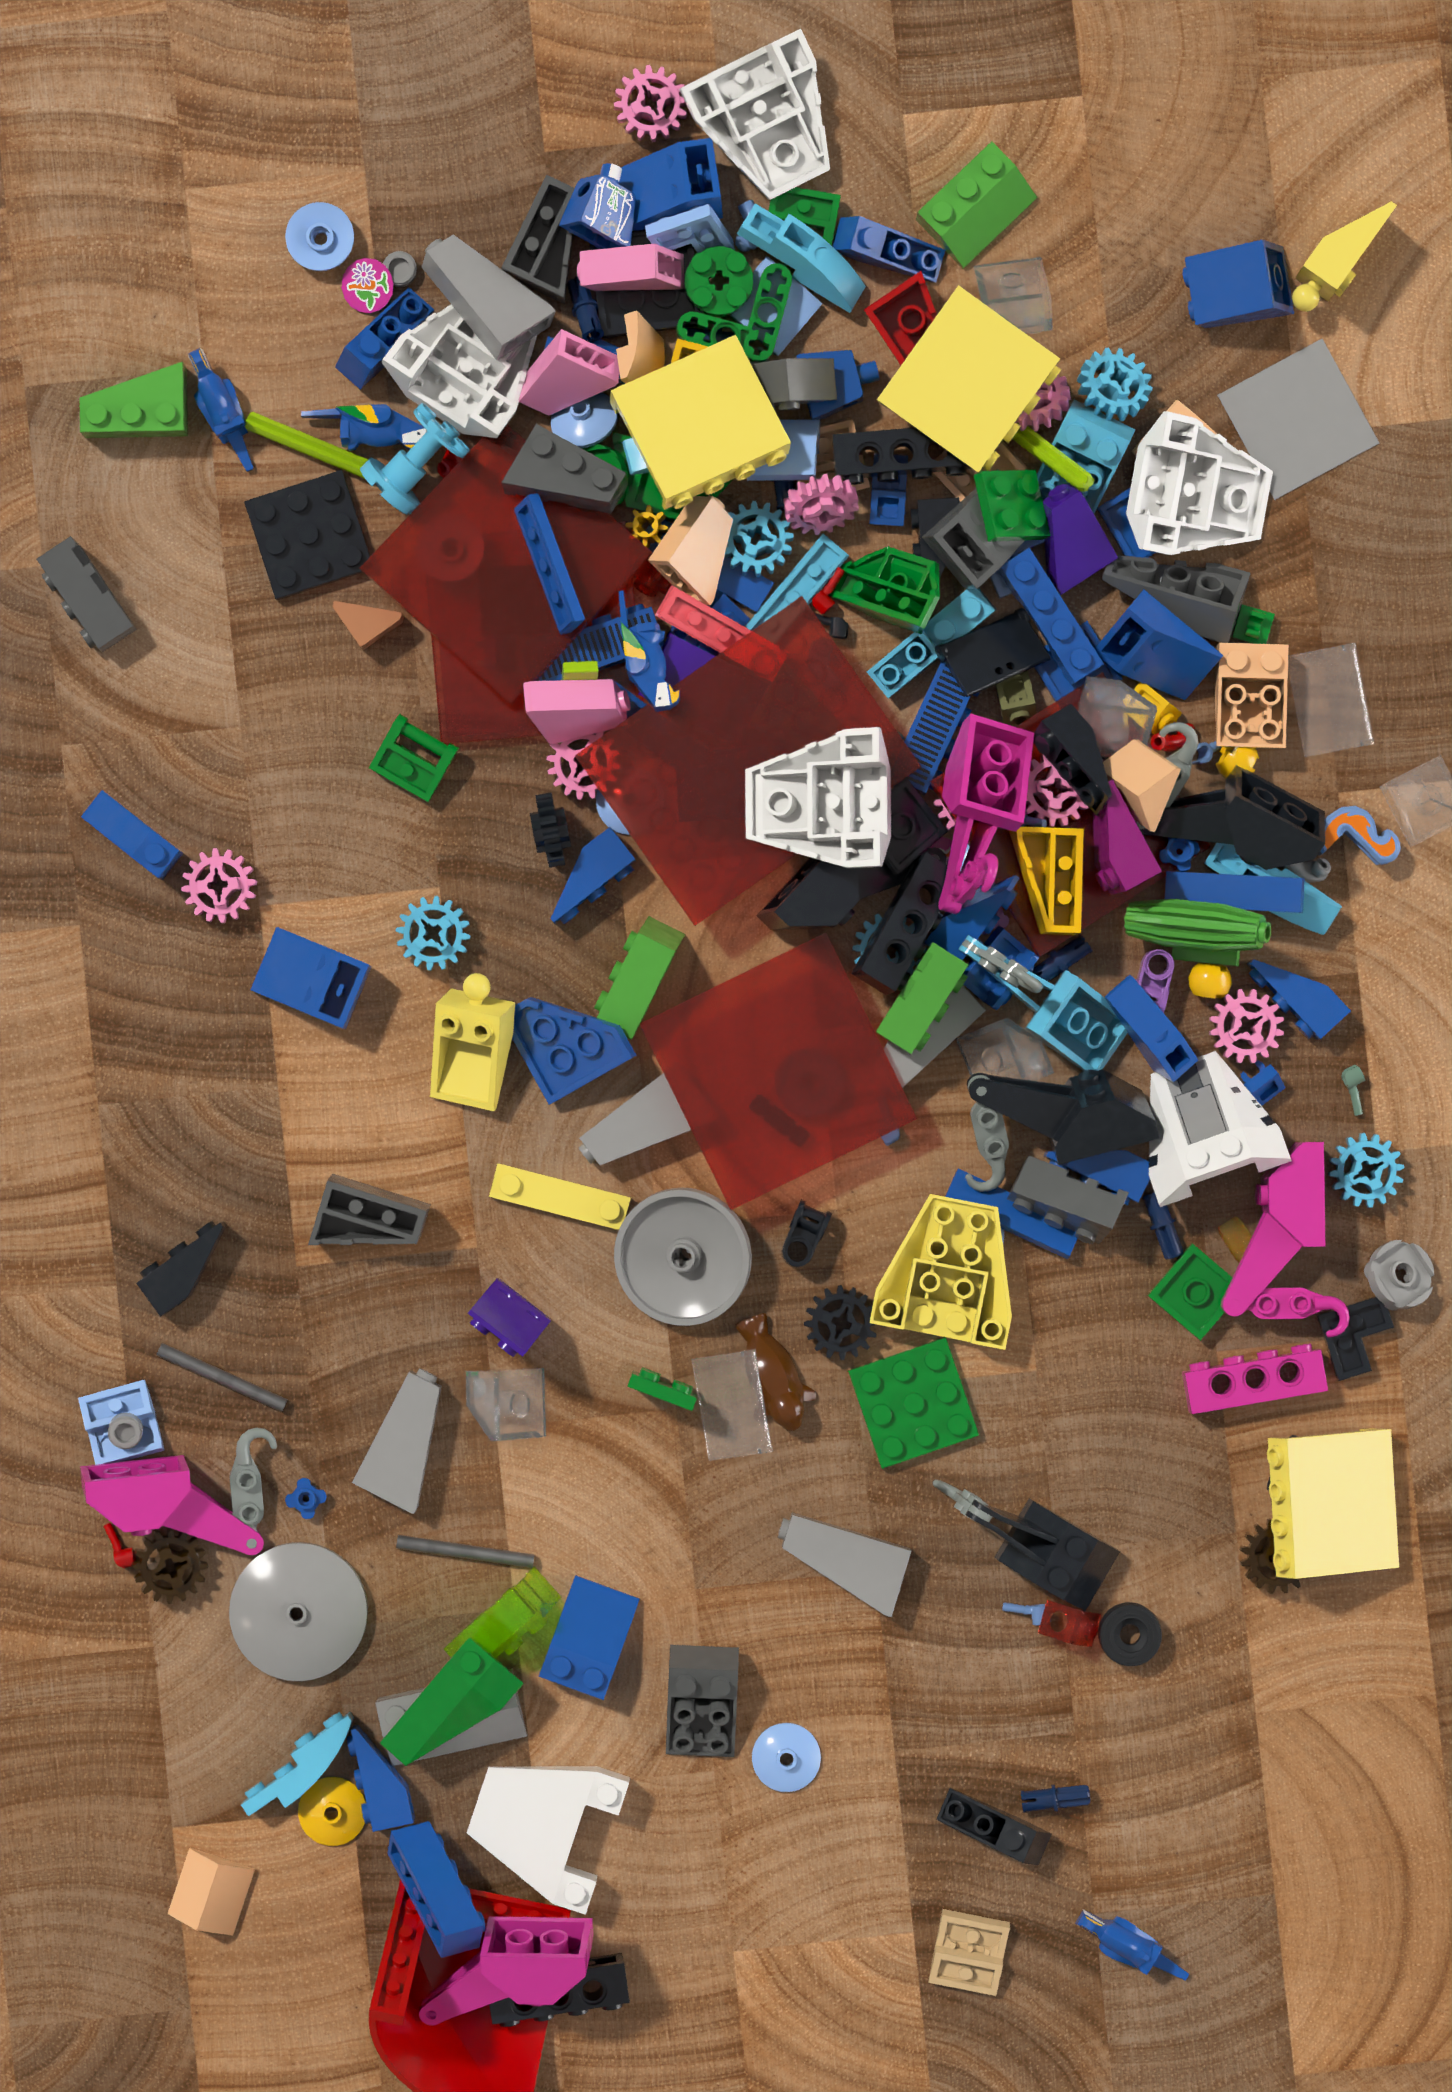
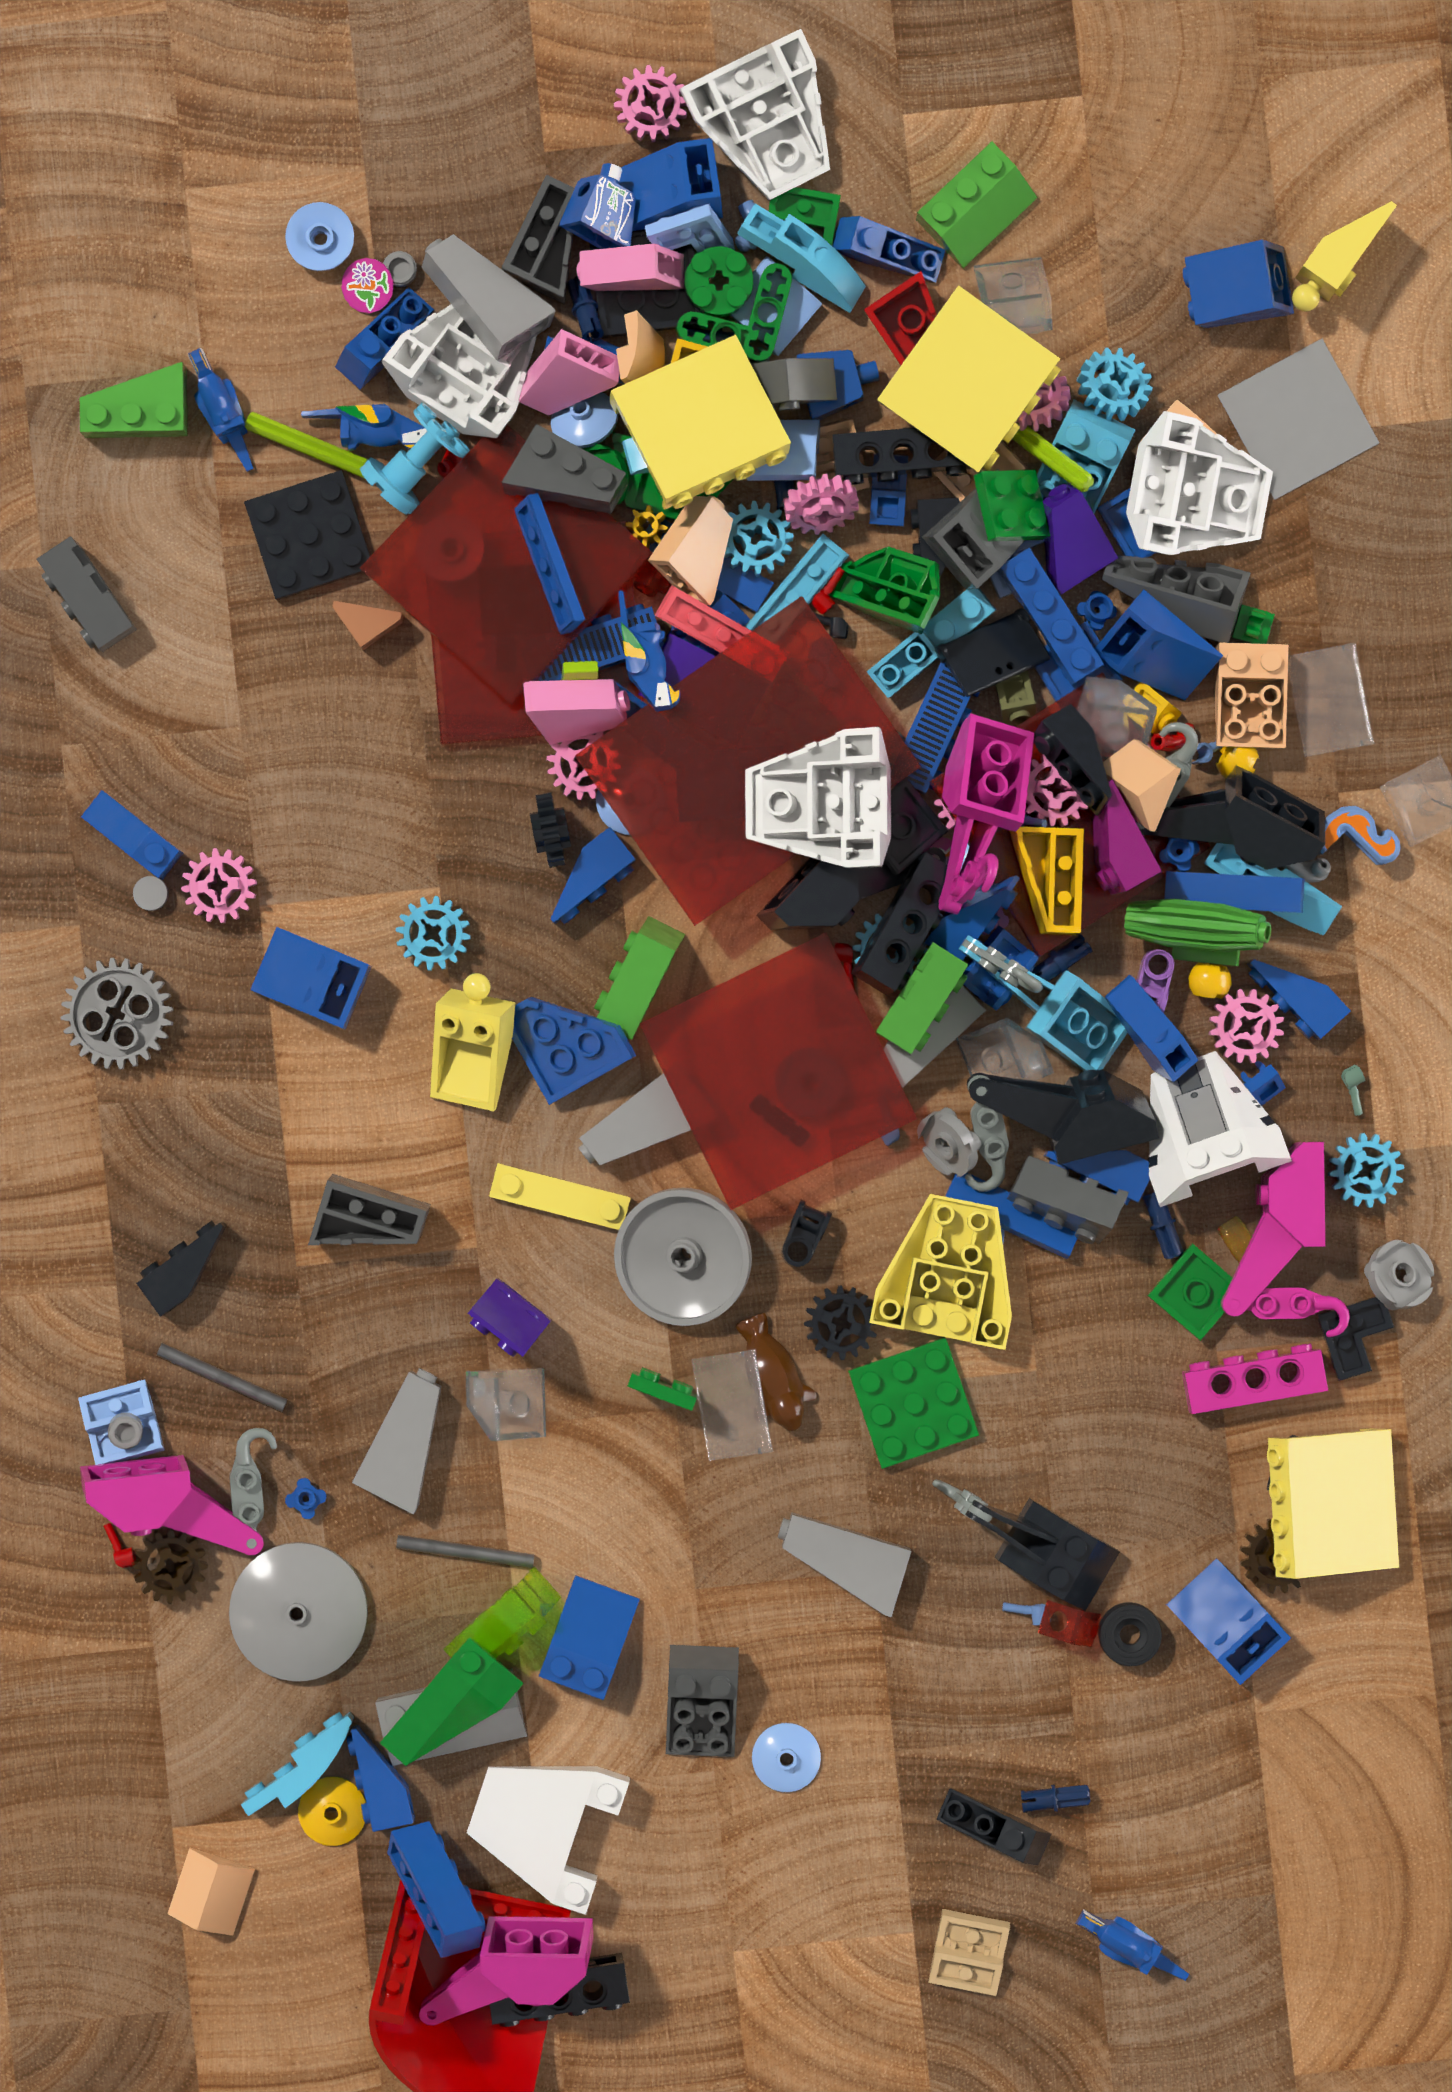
(88, 999): none -> light grey gear
(150, 893): none -> light grey tile
(409, 768): green plate -> none
(845, 954): none -> red hand
(945, 1129): none -> light grey plate
(1105, 606): none -> blue plate
(1228, 1621): none -> slope

